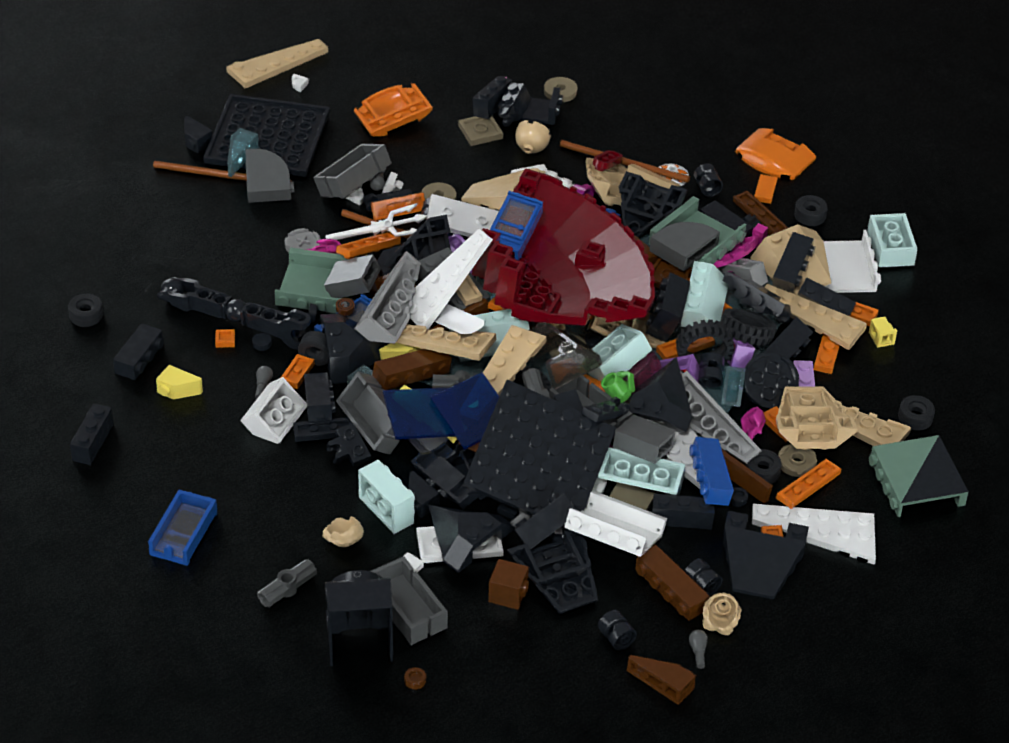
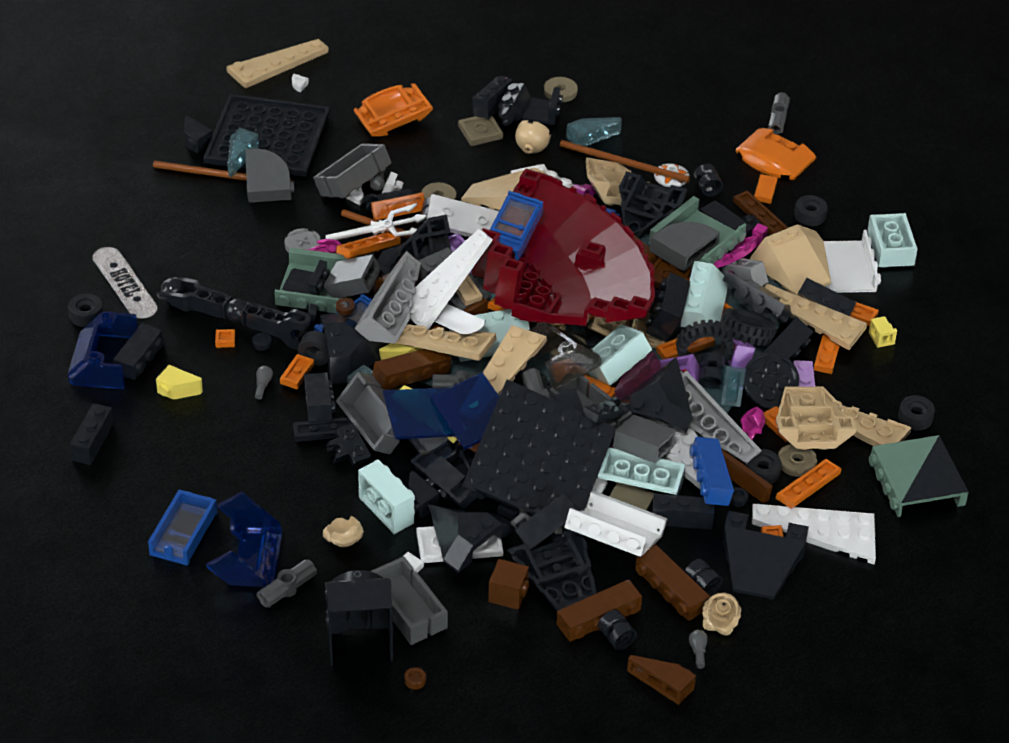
(87, 364): none -> clear blue windscreen
(125, 282): none -> sticker
(258, 546): none -> clear blue windscreen
(274, 411): white slope -> none
(307, 281): none -> black bracket
(584, 615): none -> reddish brown brick
(592, 130): none -> clear light blue slope
(607, 160): dark red plate -> none
(616, 386): bright green piece -> none
(651, 176): tan tile -> none
(779, 113): none -> dark grey piece
(793, 262): black brick -> none

